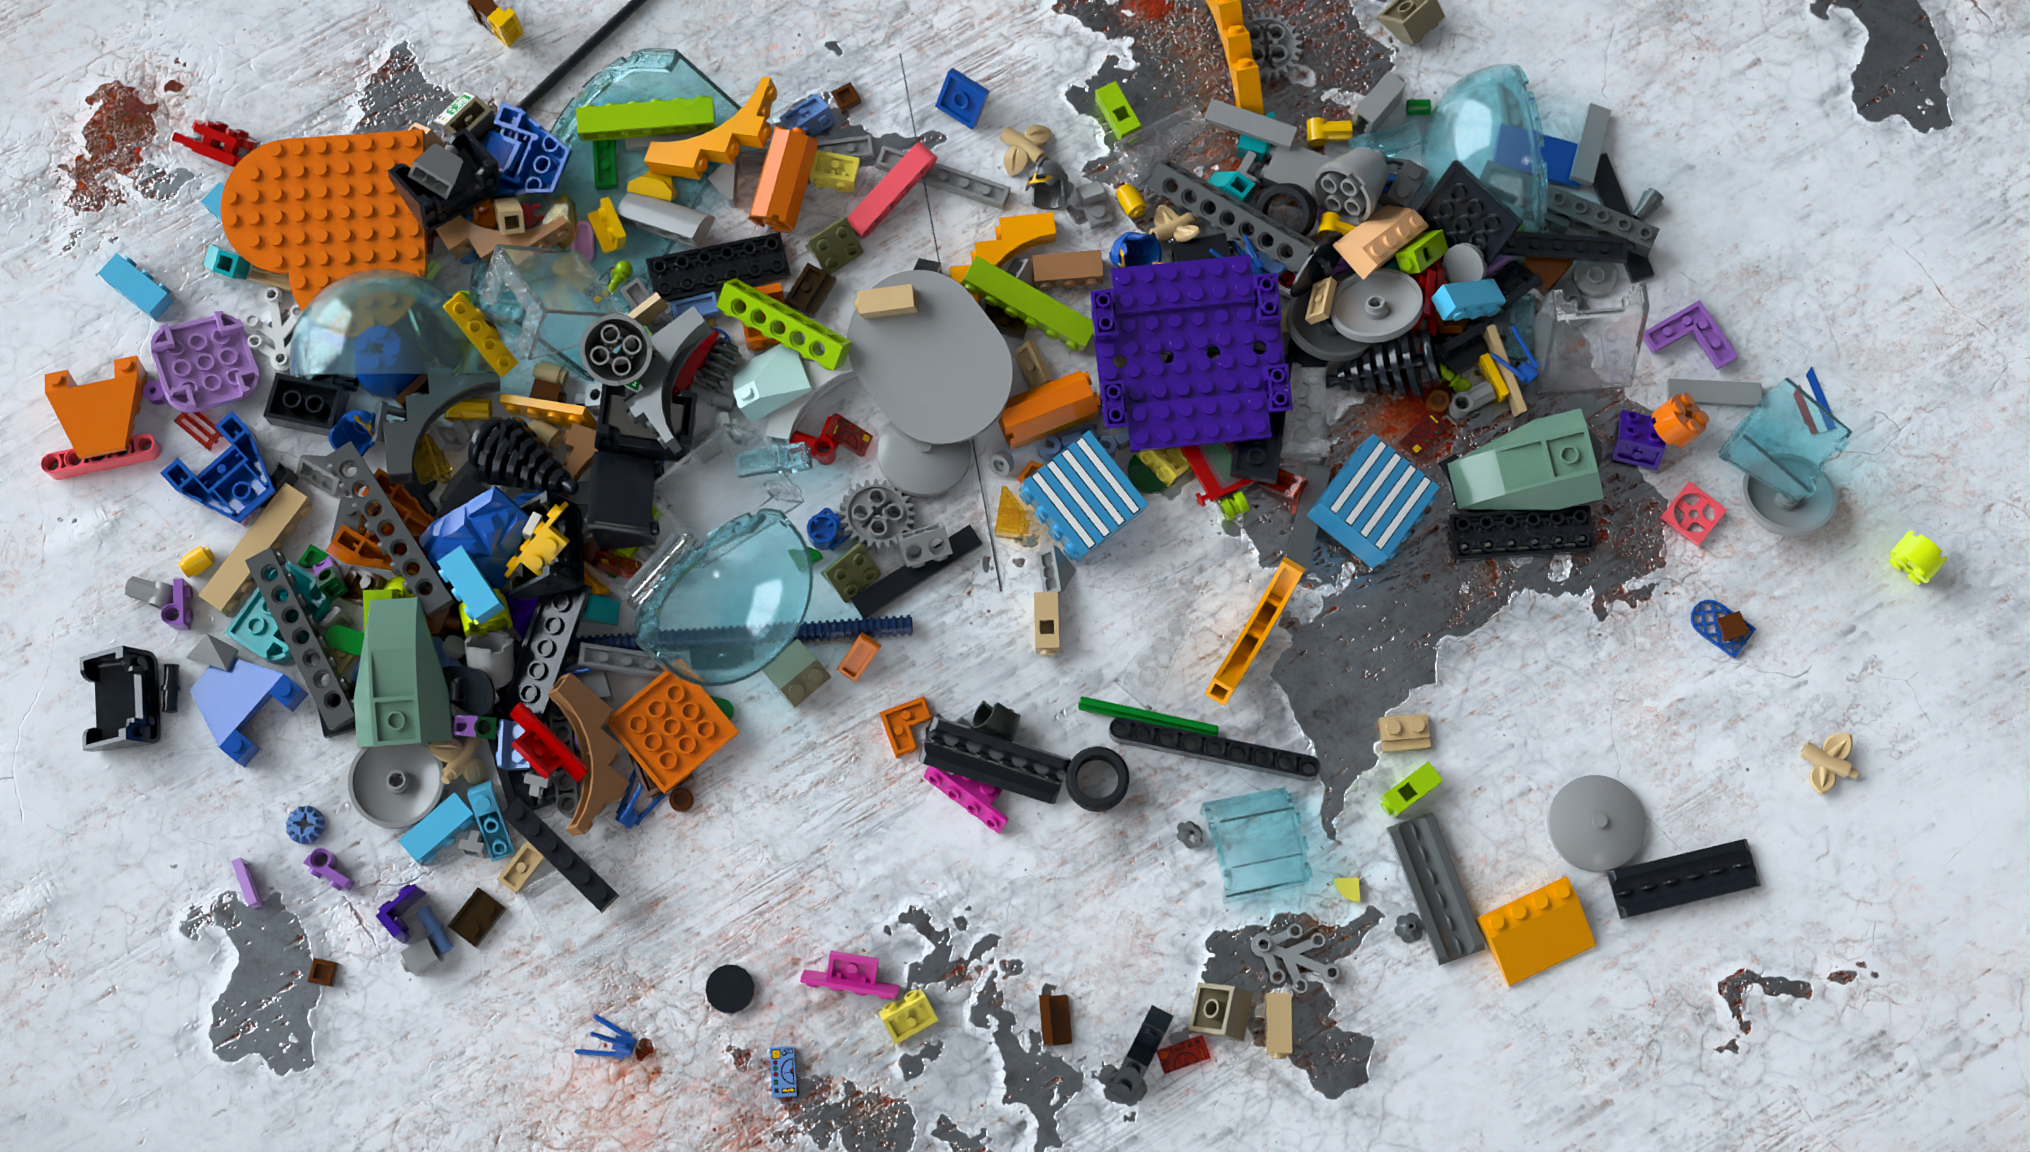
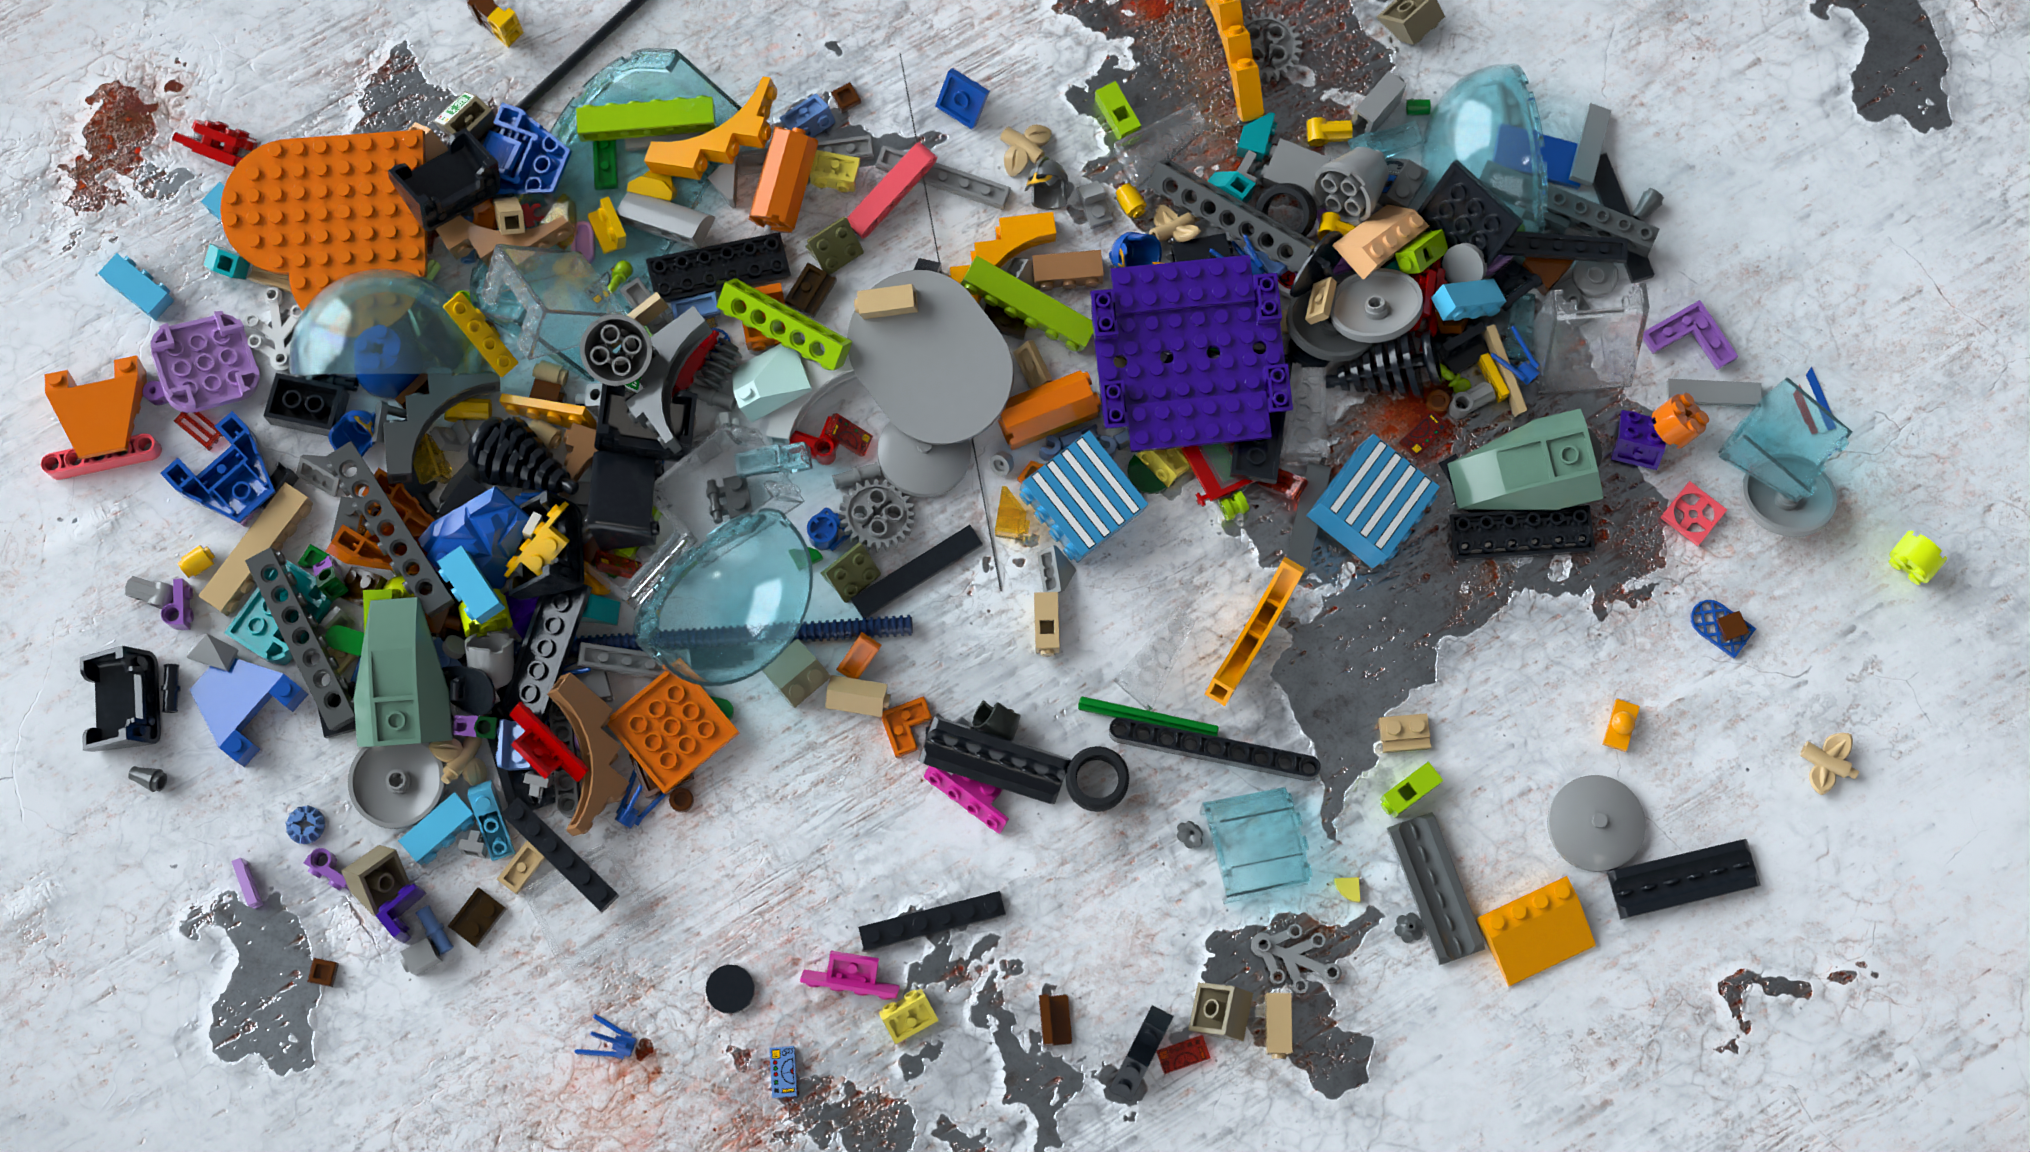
(149, 778): none -> dark grey cone
(376, 877): none -> dark tan slope
(437, 169): light grey torso -> none
(736, 494): none -> dark grey plate
(856, 475): none -> light grey pin
(857, 696): none -> tan brick
(923, 538): light grey brick -> none
(932, 921): none -> black plate
(1250, 124): light grey tile -> none
(1621, 725): none -> light orange tile

